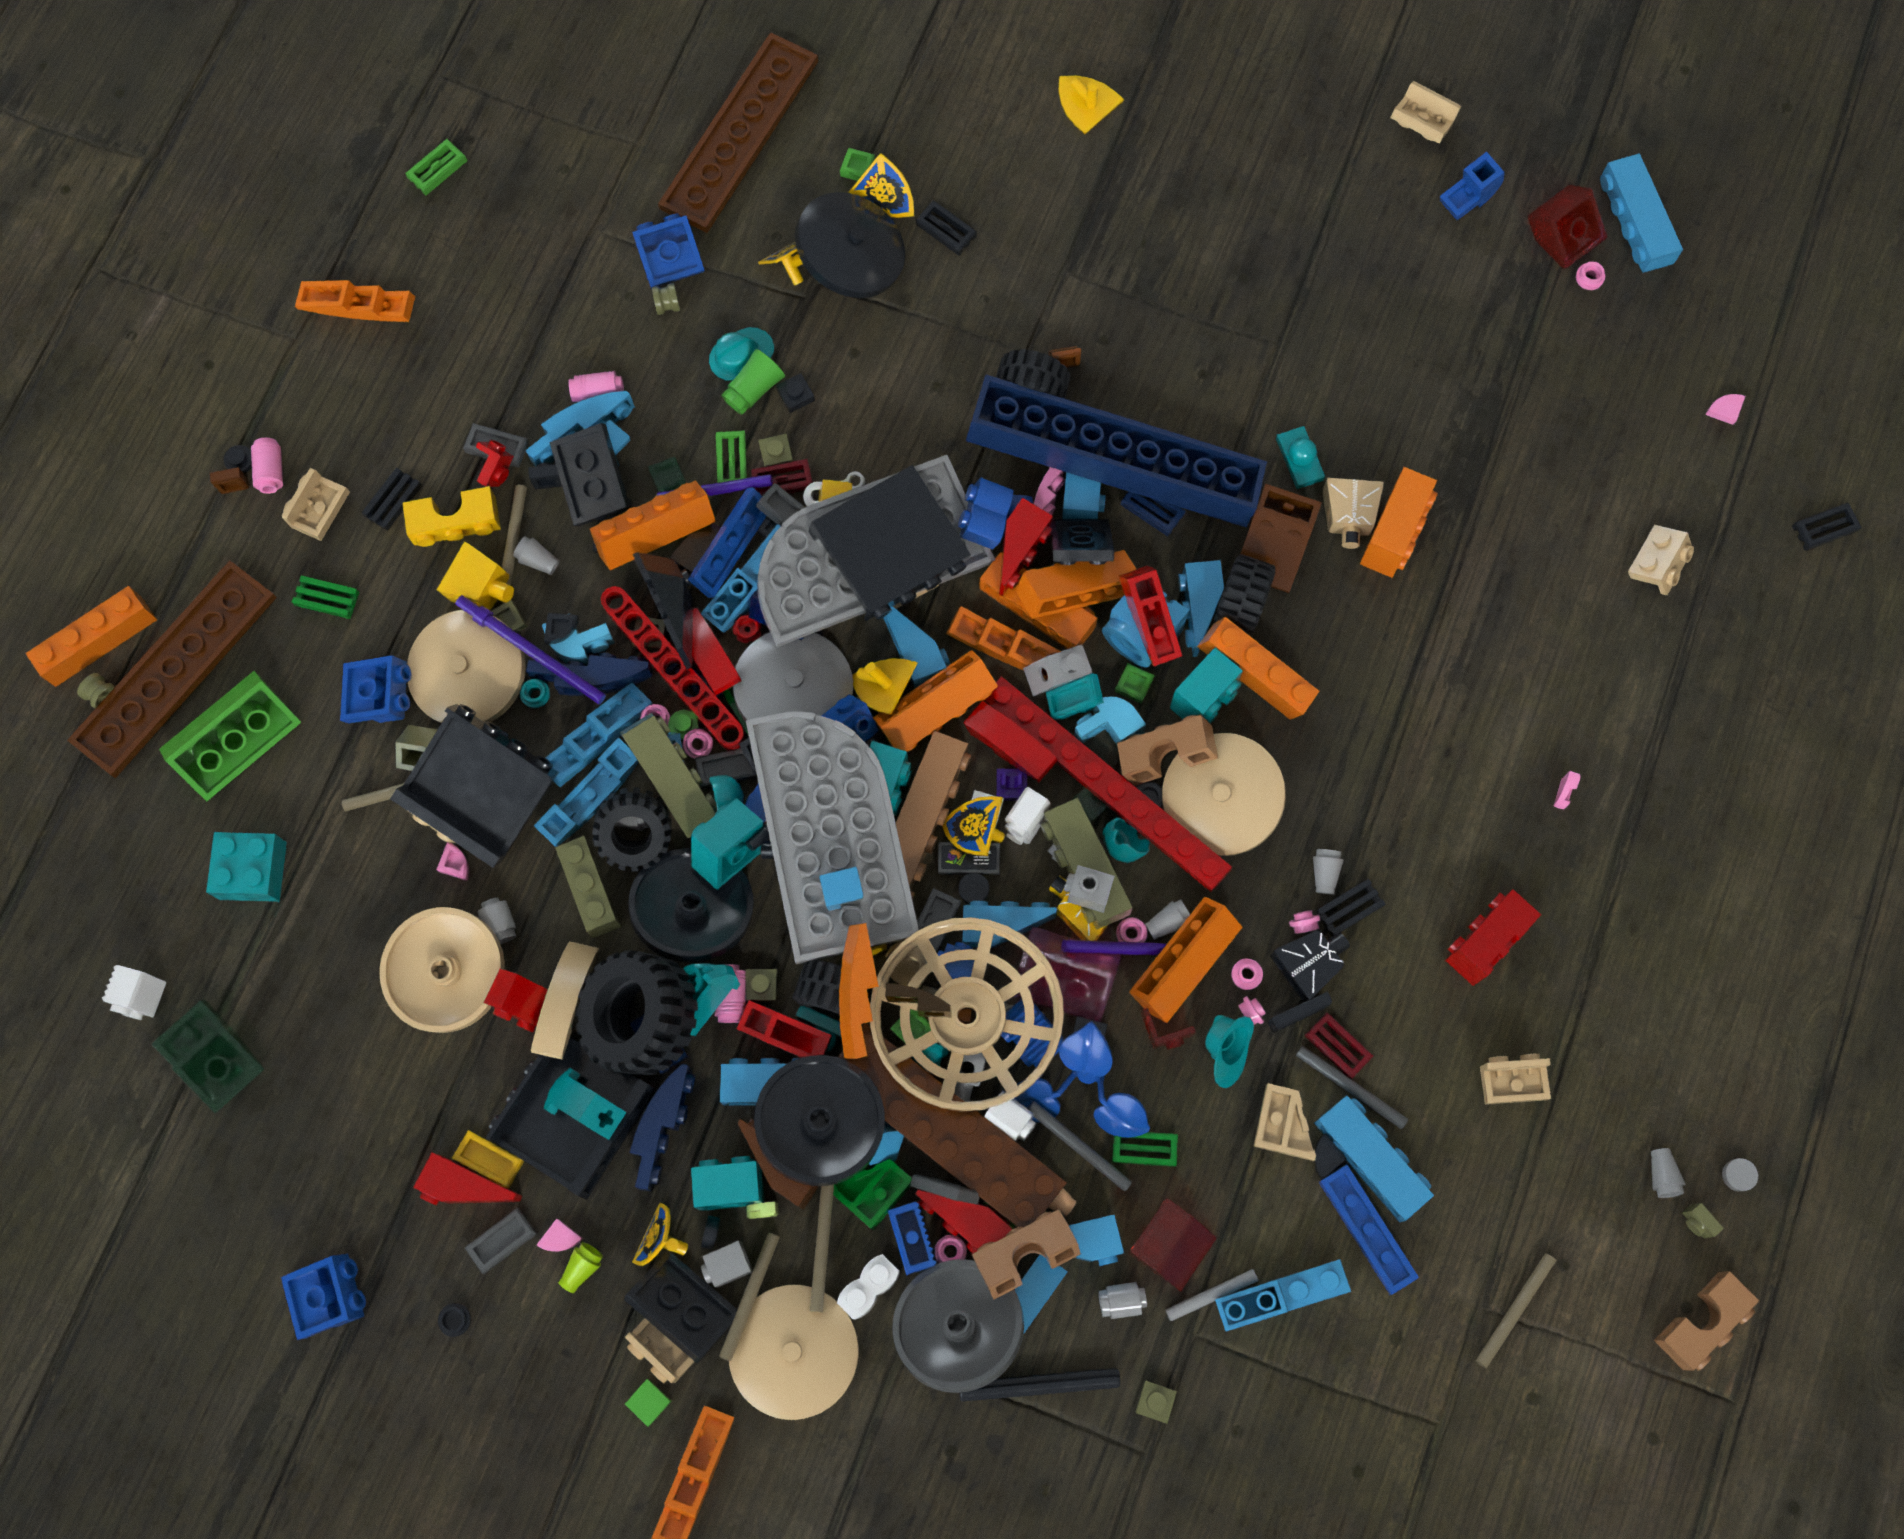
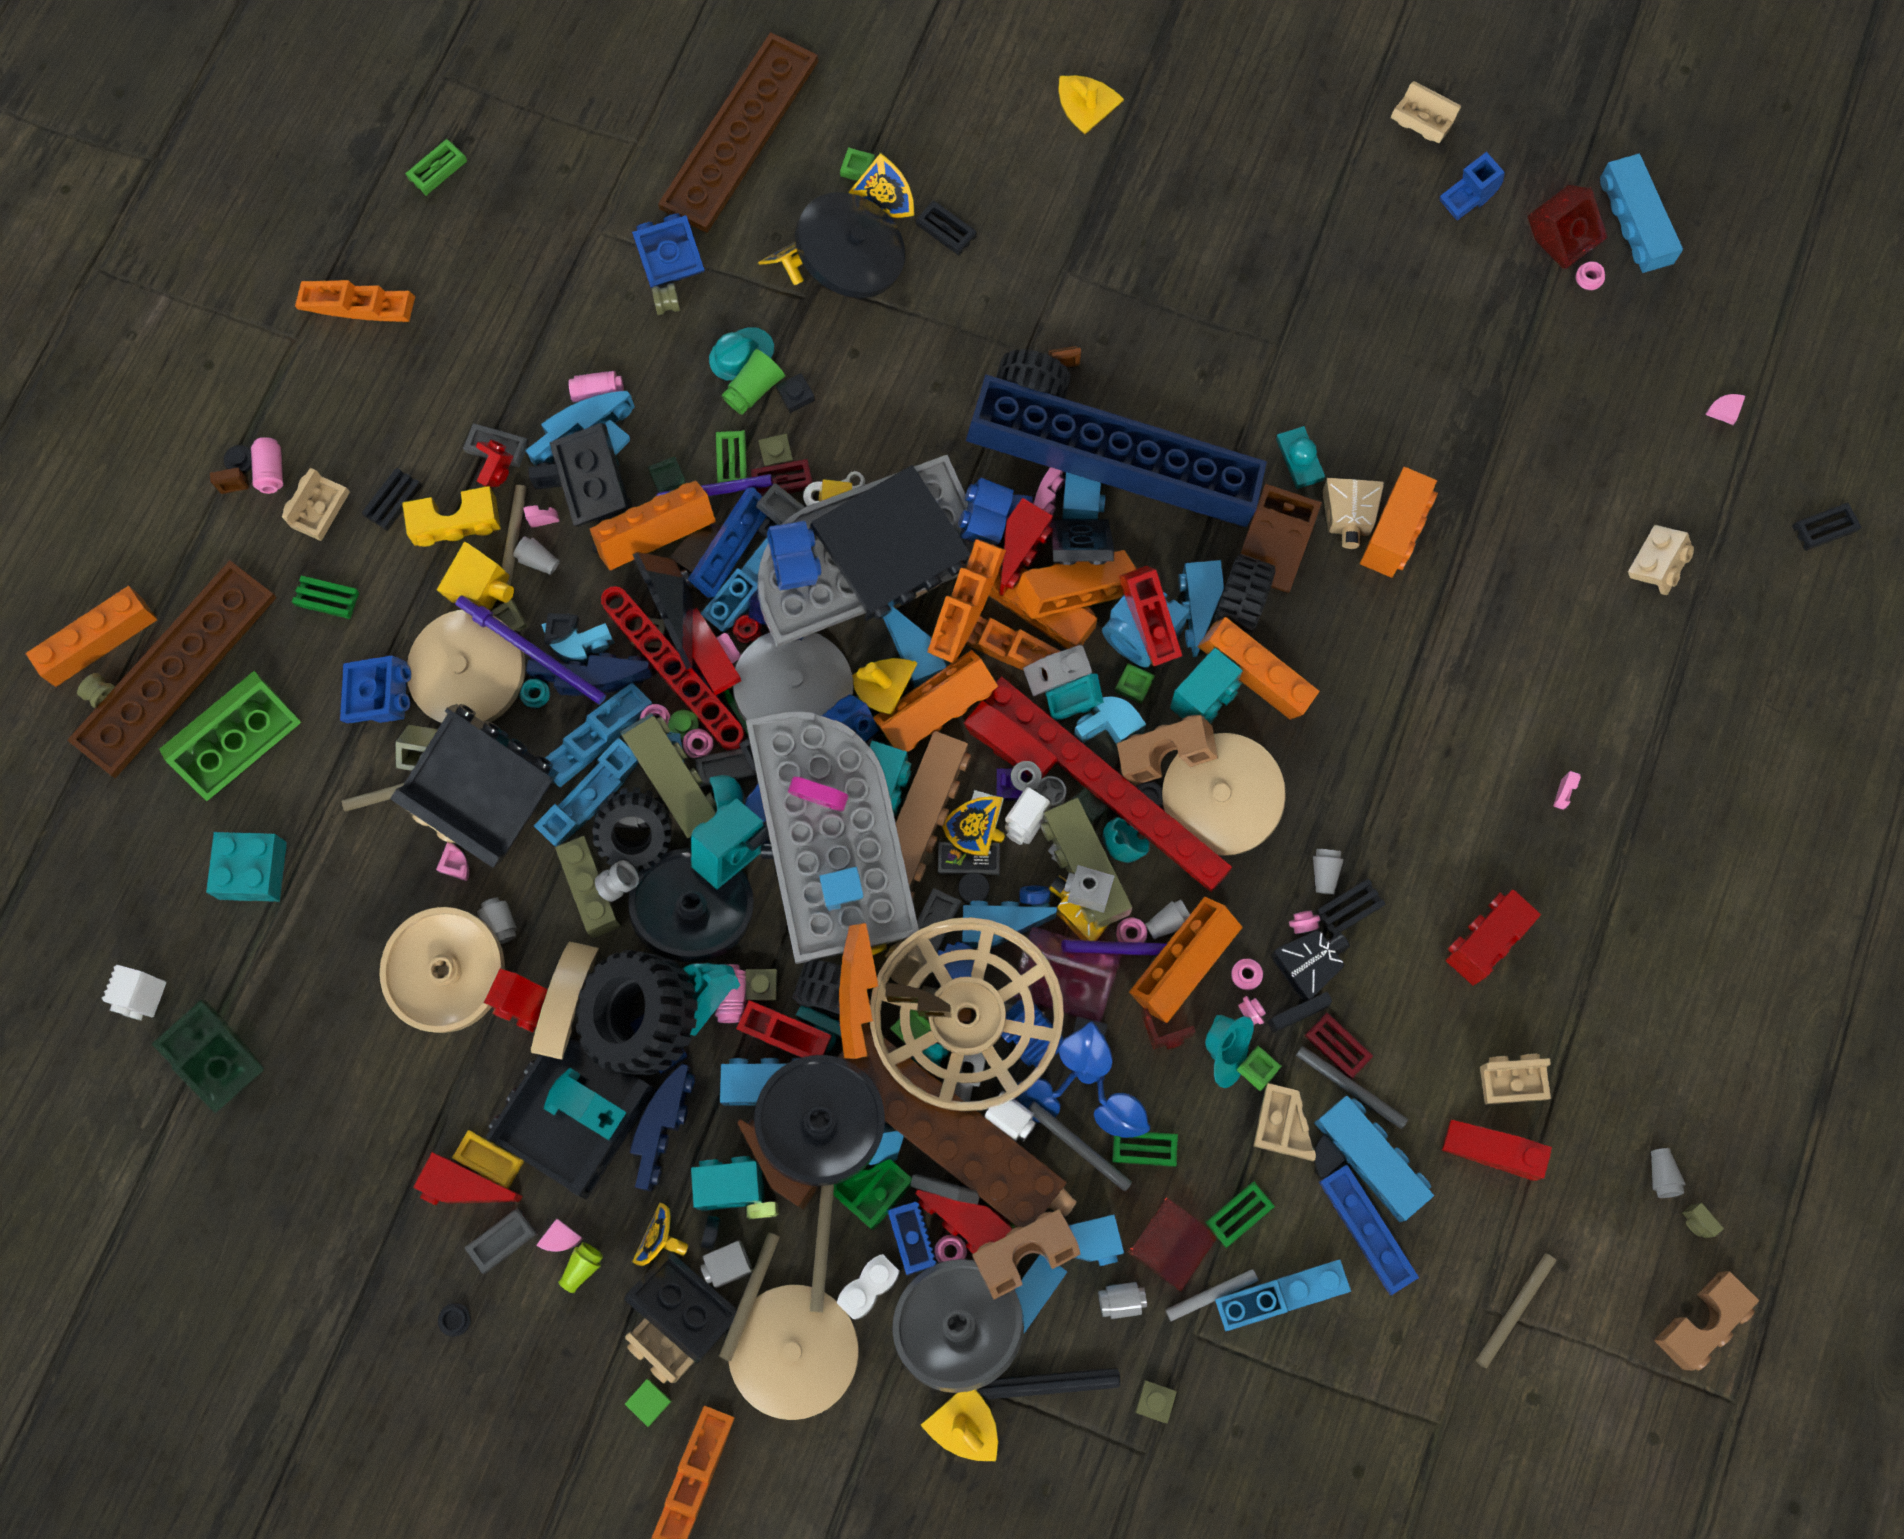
(323, 1295): blue plate -> none
(540, 517): none -> bright pink tile
(614, 882): none -> light grey wheel
(728, 646): none -> bright pink tile
(792, 555): none -> blue brick
(818, 793): none -> dark pink beam
(965, 1427): none -> yellow shield
(967, 601): none -> orange slope
(1016, 775): none -> light grey plate
(1035, 895): none -> blue tile
(1050, 788): none -> light grey wheel
(1148, 517): dark blue tile -> none
(1218, 1232): none -> green tile
(1259, 1068): none -> bright green tile
(1498, 1150): none -> red slope
(1740, 1174): light grey tile -> none

